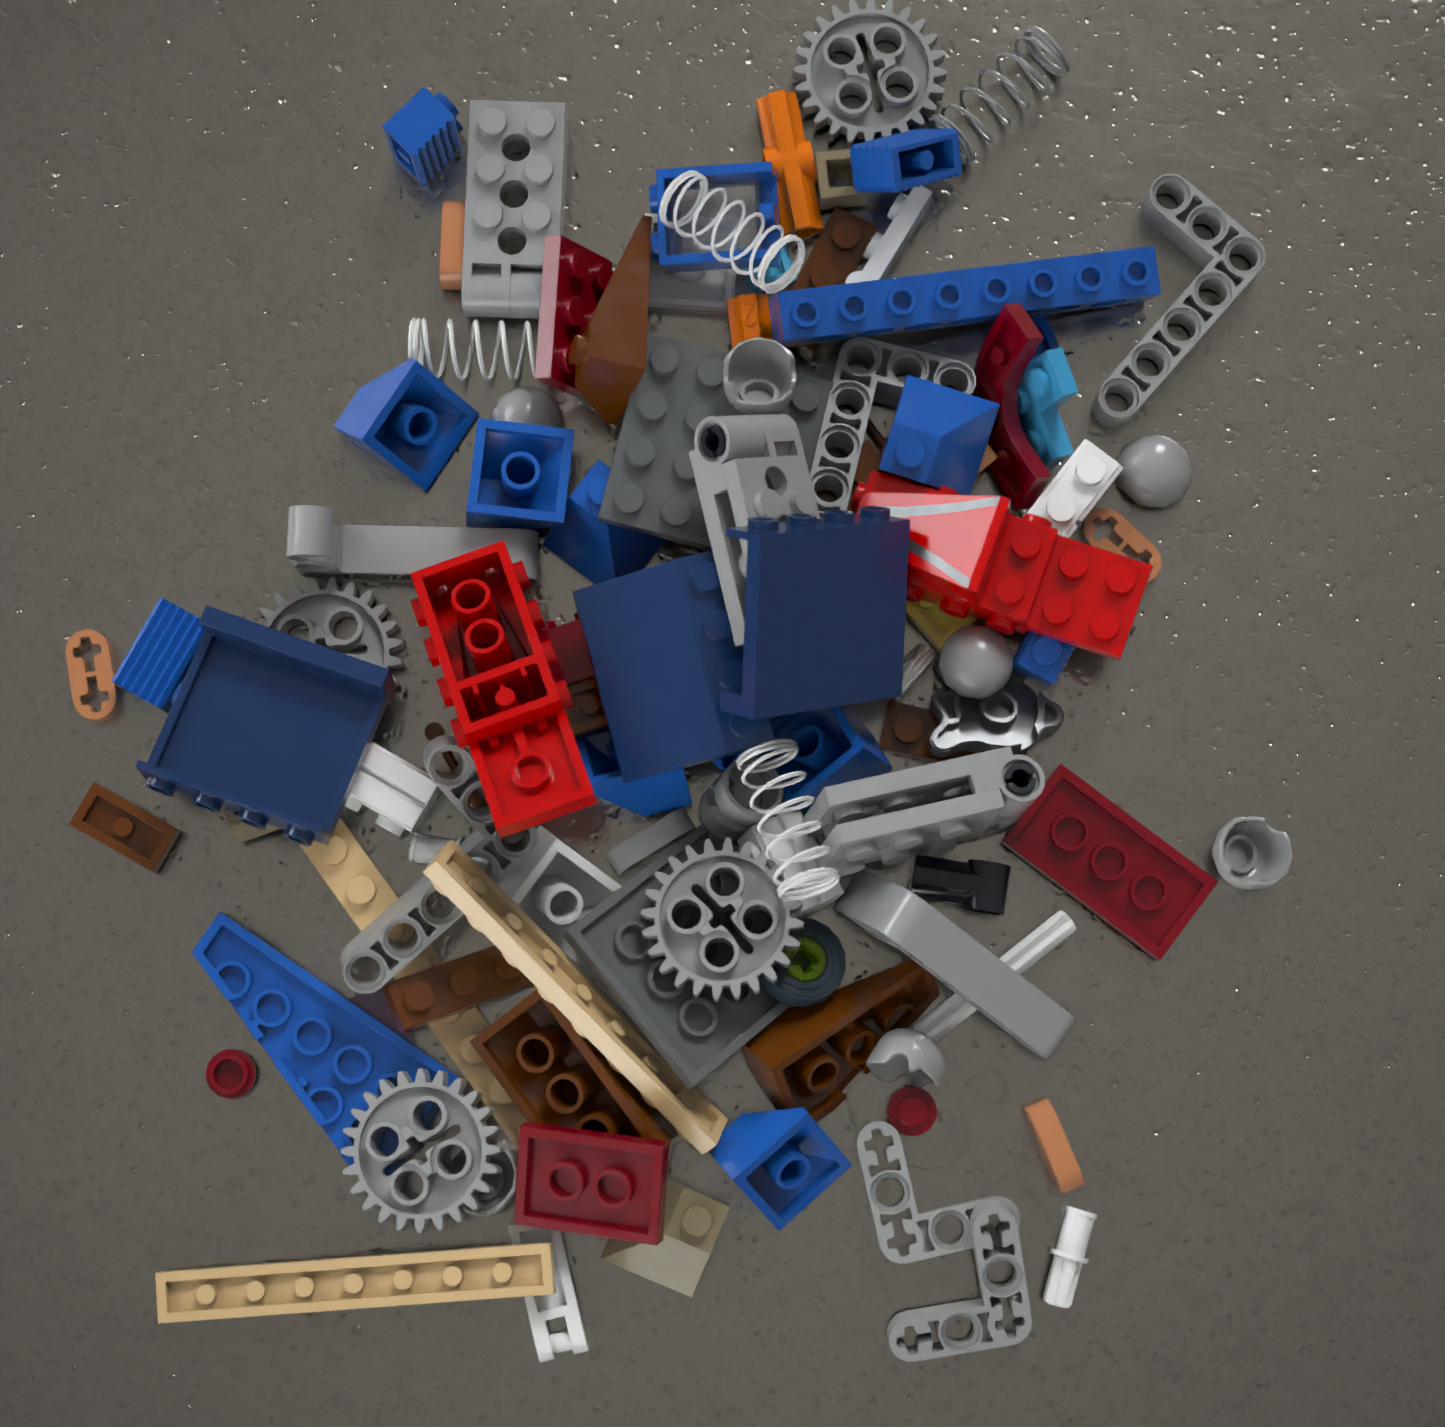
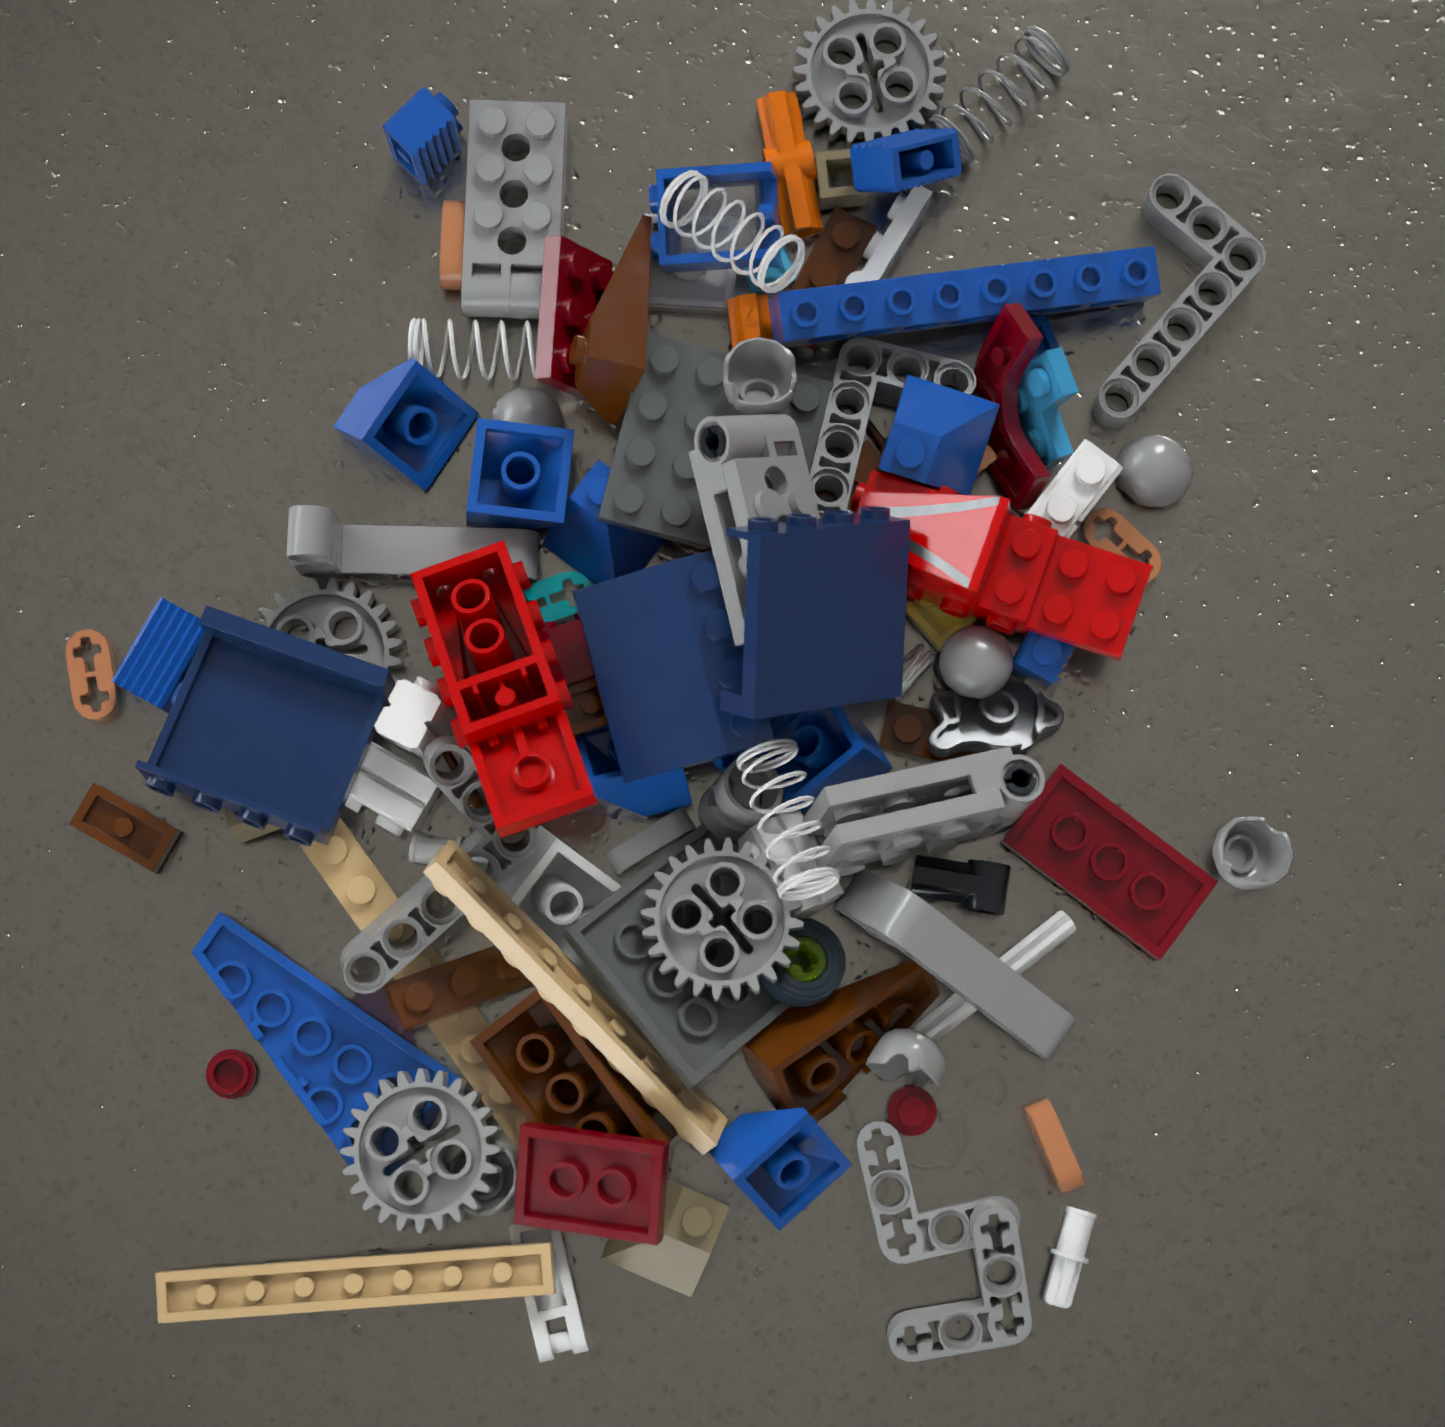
(414, 716): none -> white brick
(553, 587): none -> teal beam

